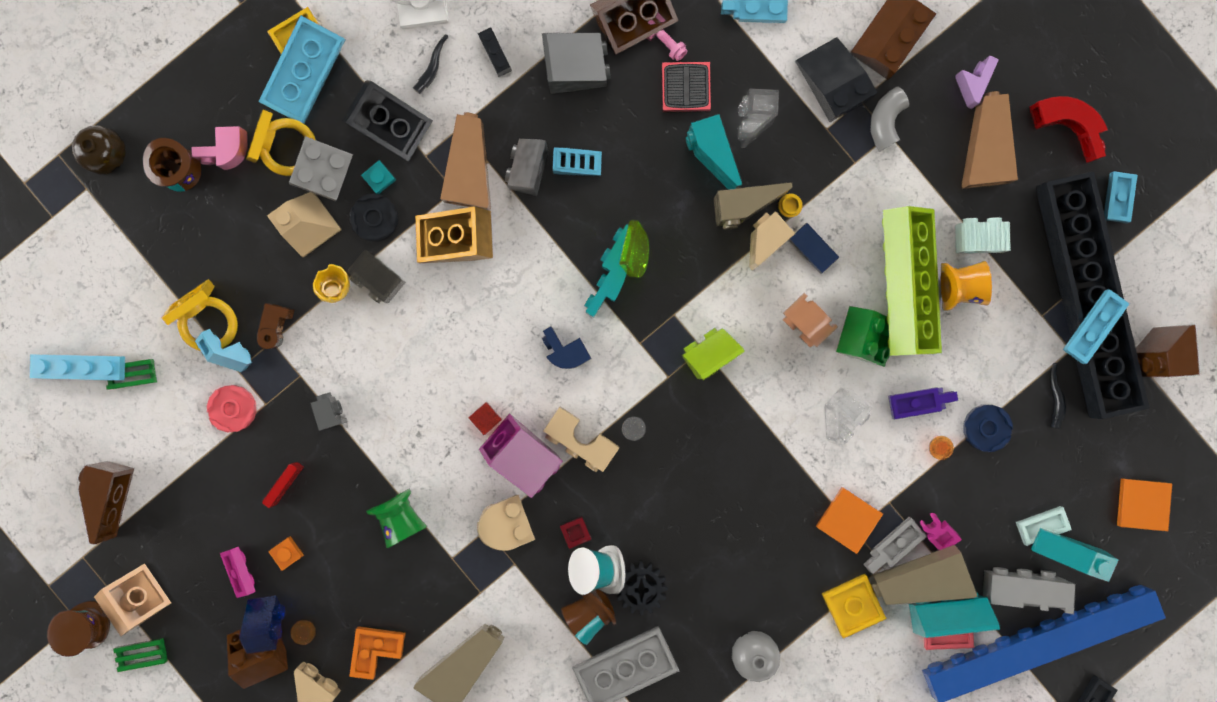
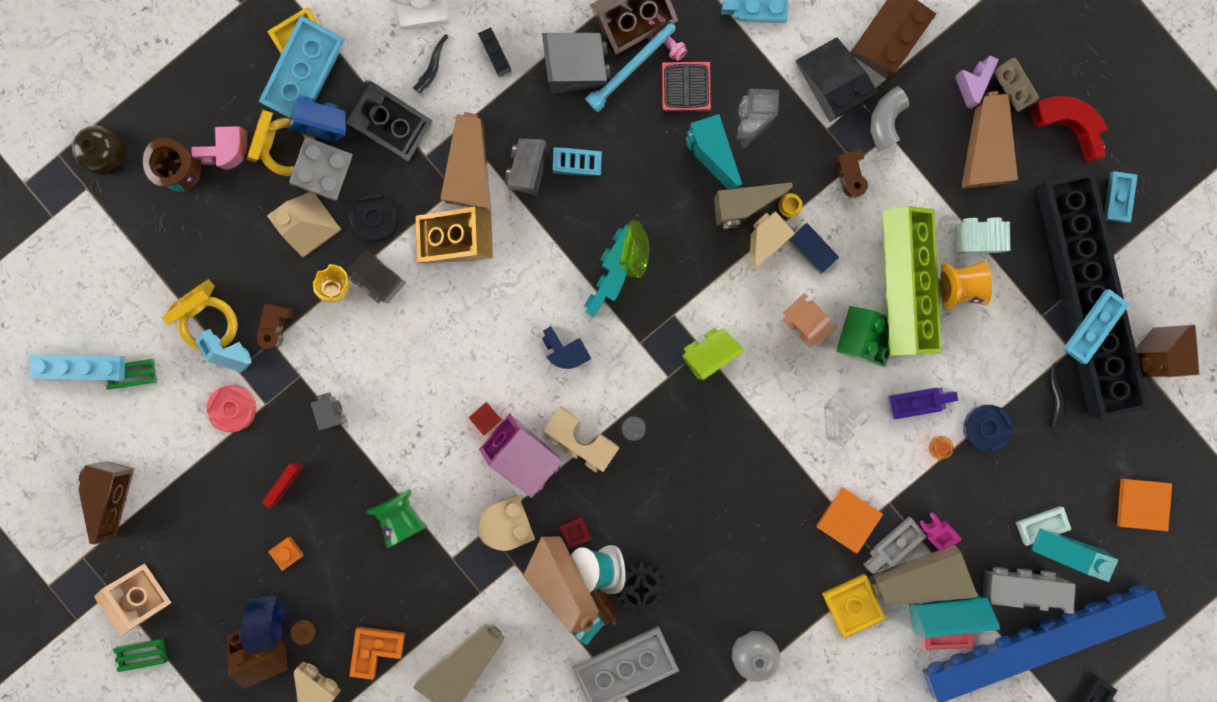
(78, 629): reddish brown hat -> none
(240, 578): dark pink plate -> none
(317, 120): none -> blue slope
(378, 177): teal plate -> none
(561, 585): none -> medium nougat slope
(598, 98): none -> medium azure piece
(850, 174): none -> reddish brown leg
(1016, 84): none -> dark tan bracket

